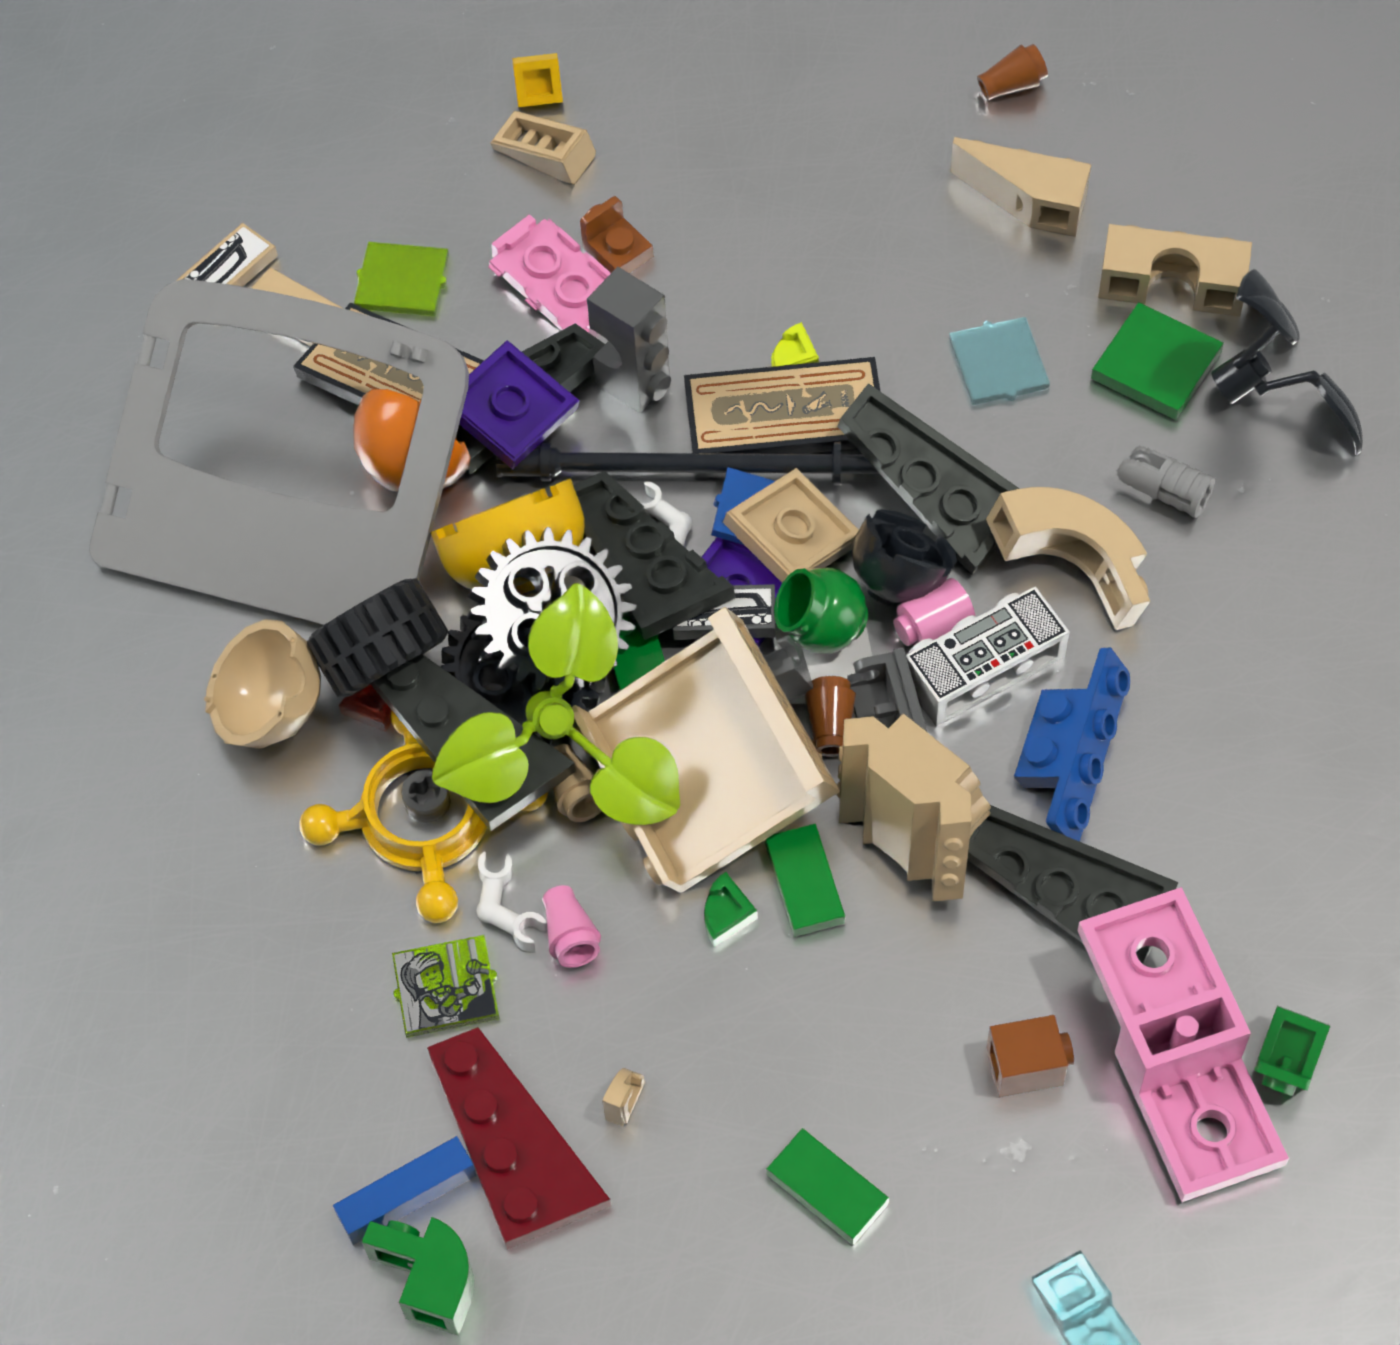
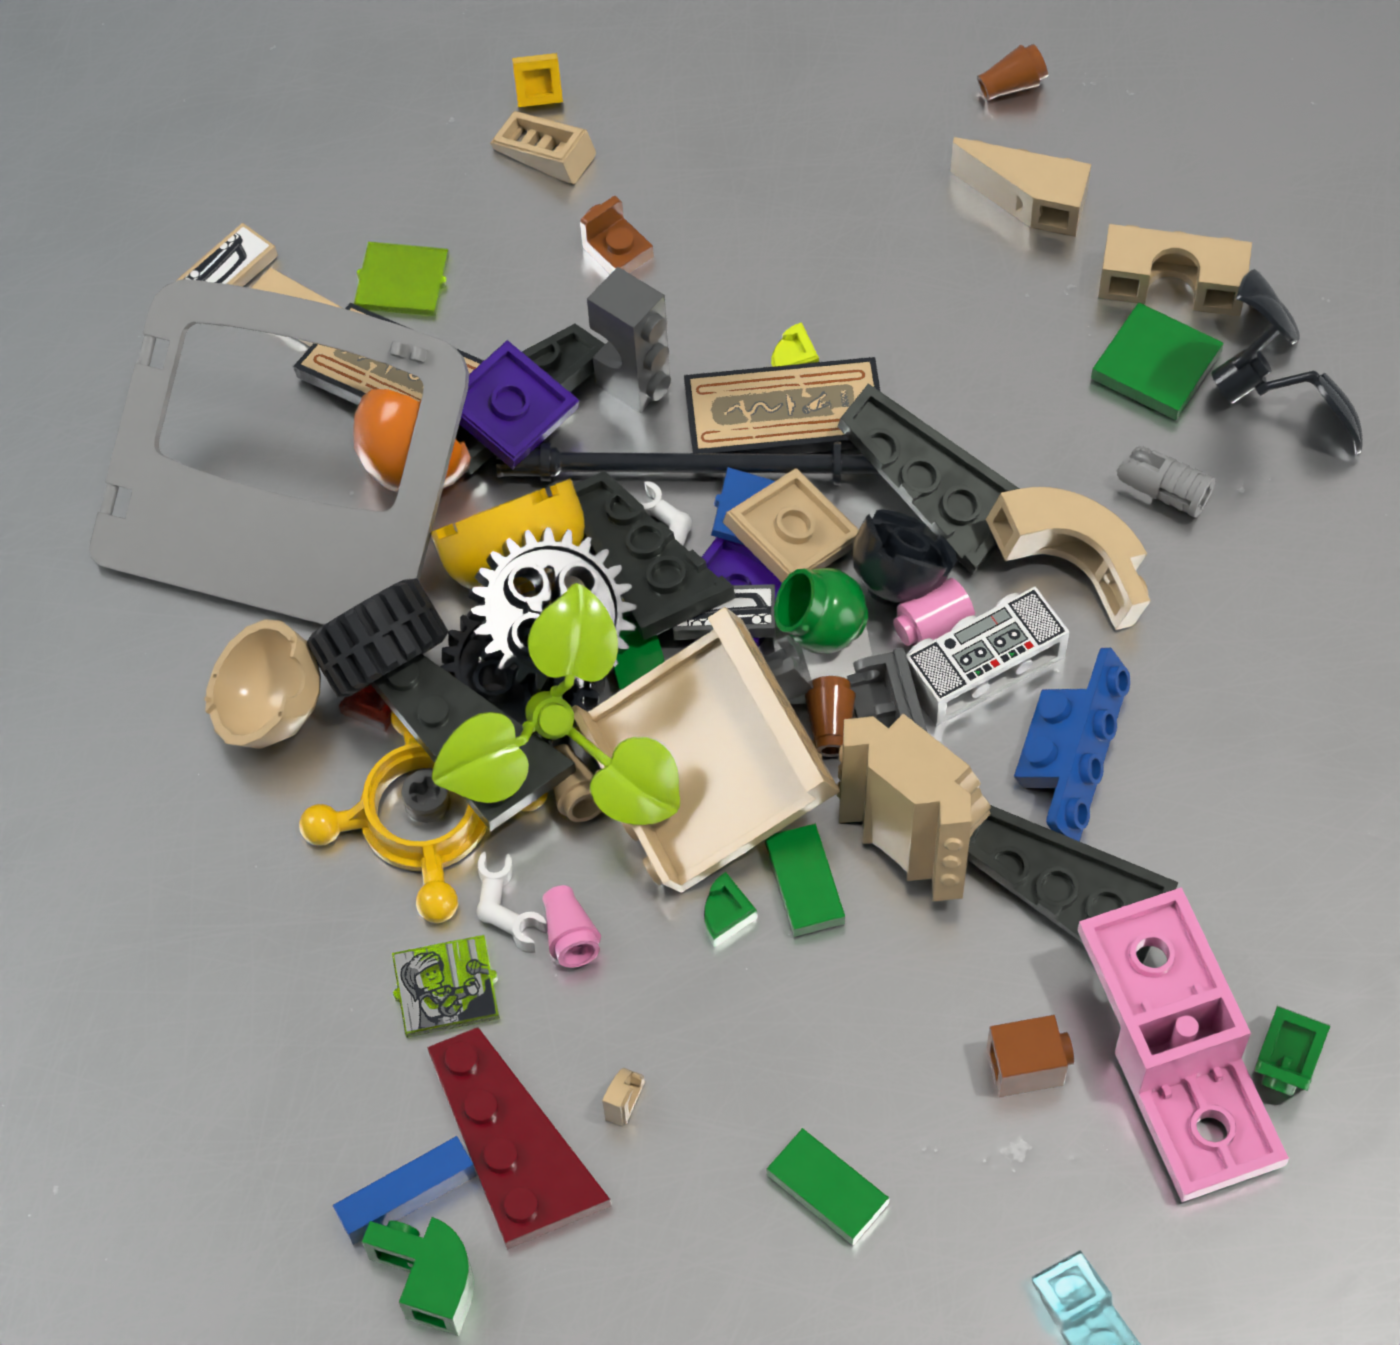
(548, 270): bright pink piece -> none
(999, 361): clear light blue piece -> none

